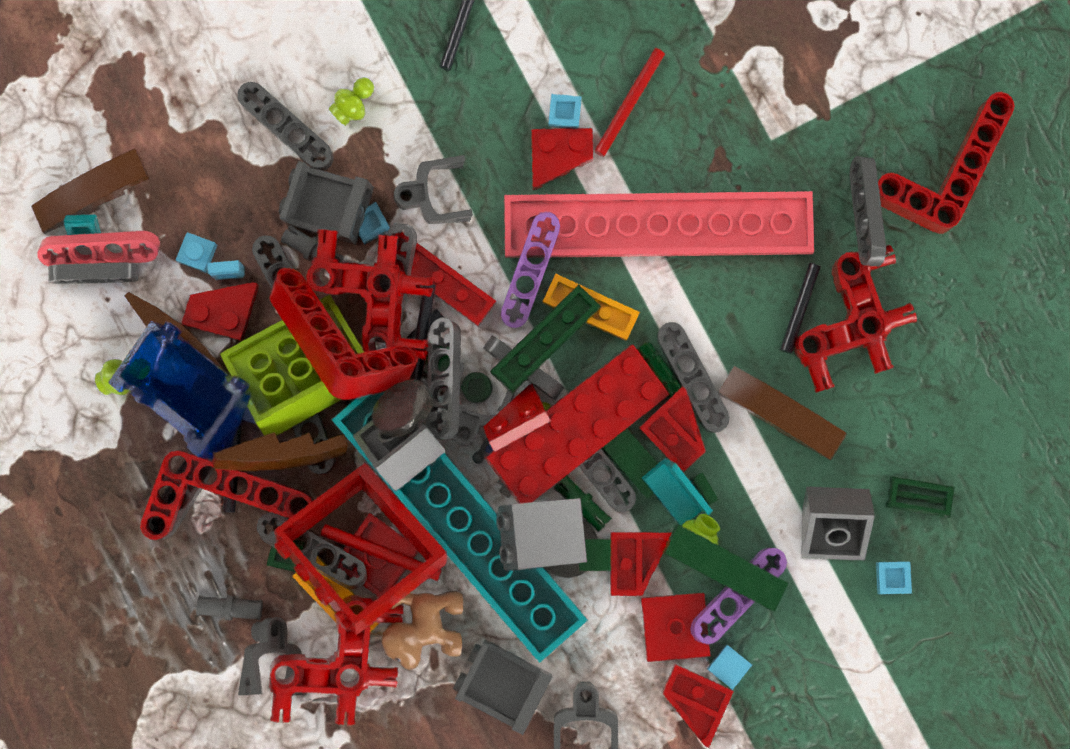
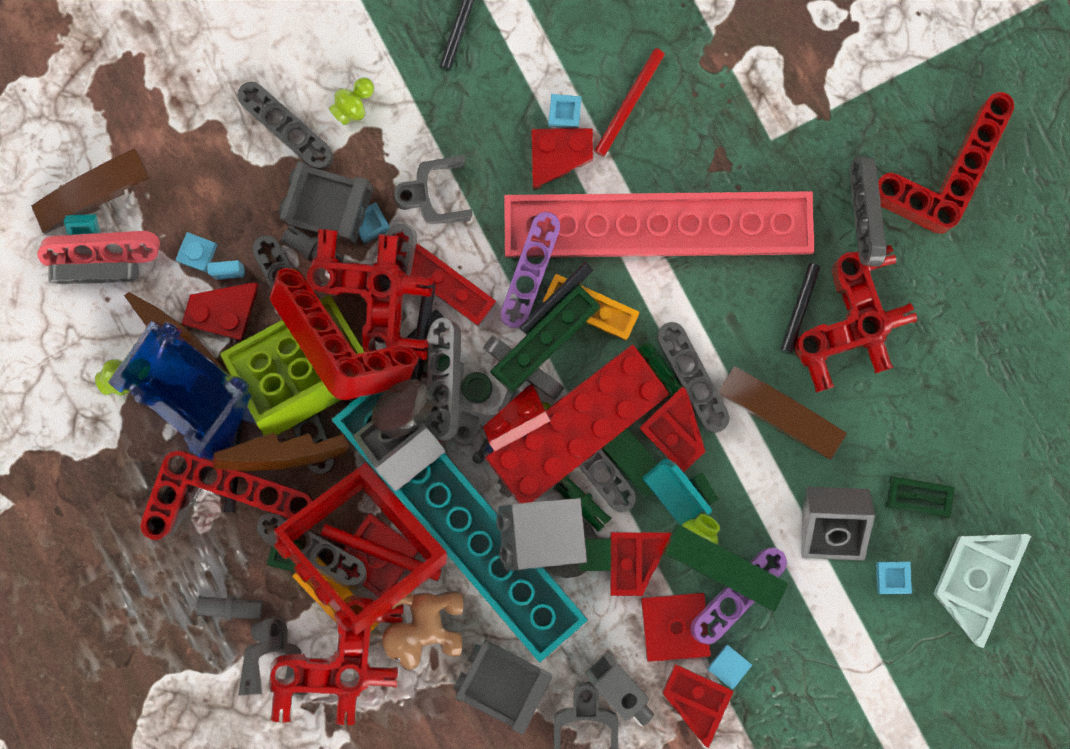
(567, 287): none -> black bar
(613, 684): none -> dark grey torso
(979, 579): none -> light aqua wing

